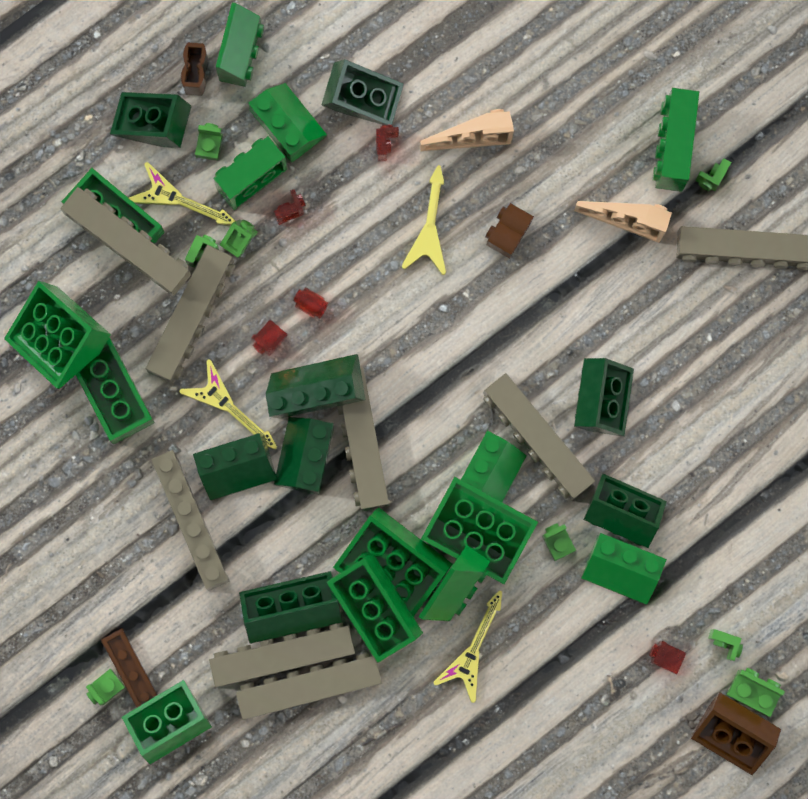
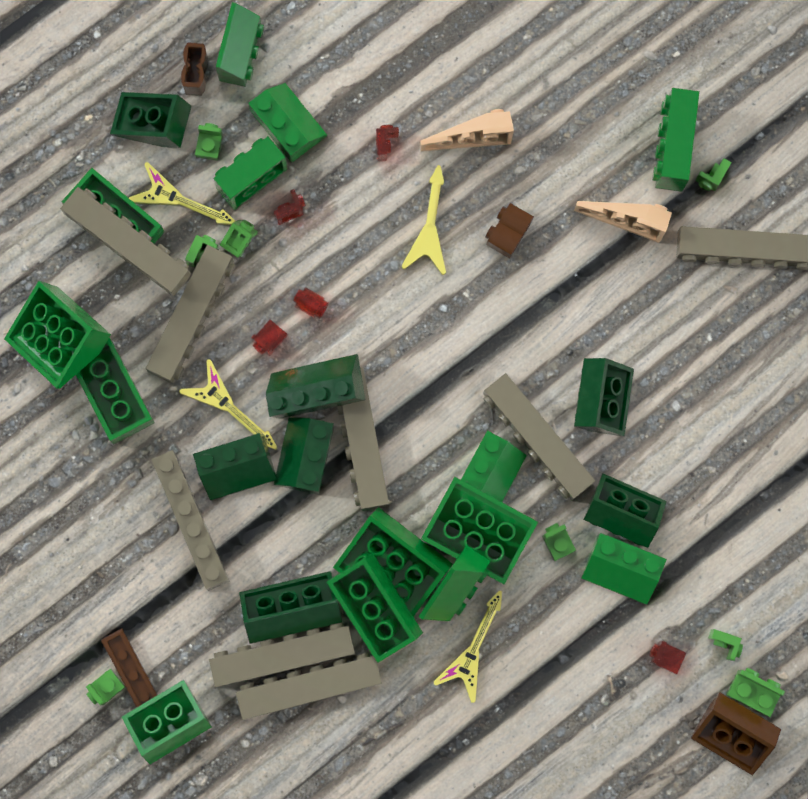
(362, 93): dark green slope -> none

